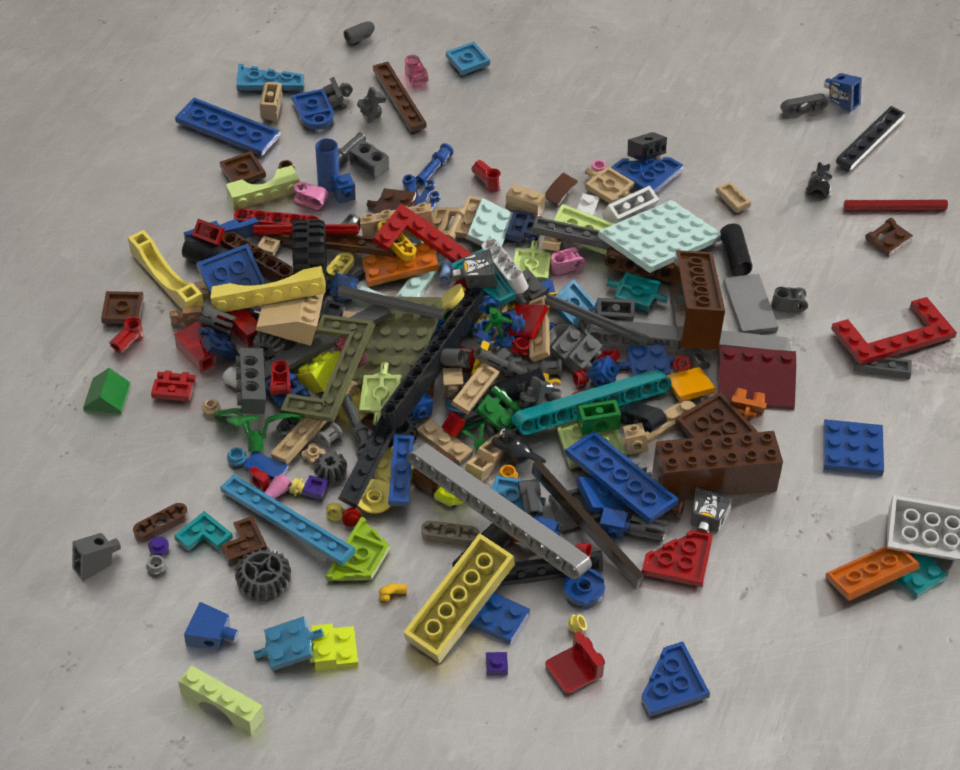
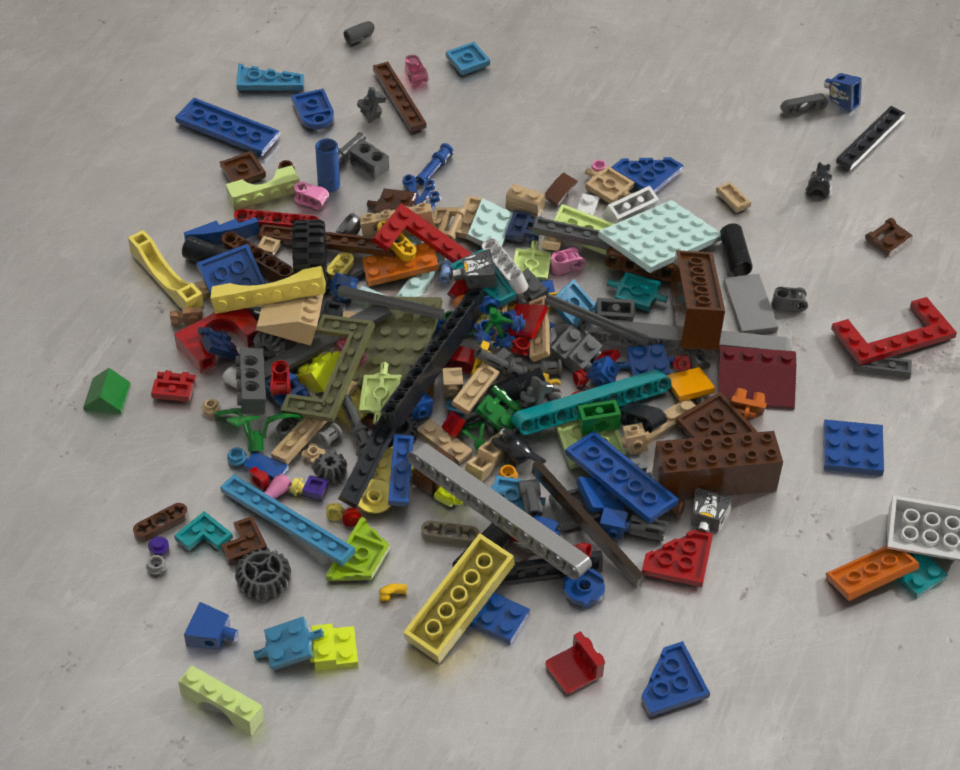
(92, 554): dark grey torso -> none
(121, 306): reddish brown plate -> none
(130, 333): red piece -> none
(208, 231): red slope -> none
(209, 321): dark grey arm -> none
(271, 101): tan brick -> none
(331, 229): red axle -> none
(338, 93): dark grey hips -> none
(344, 188): blue brick -> none
(452, 297): light yellow tile -> none
(455, 357): dark grey piece -> none
(488, 175): red piece -> none
(496, 663): dark purple plate -> none
(577, 623): light yellow plate -> none
(647, 146): black brick -> none
(929, 204): red axle -> none

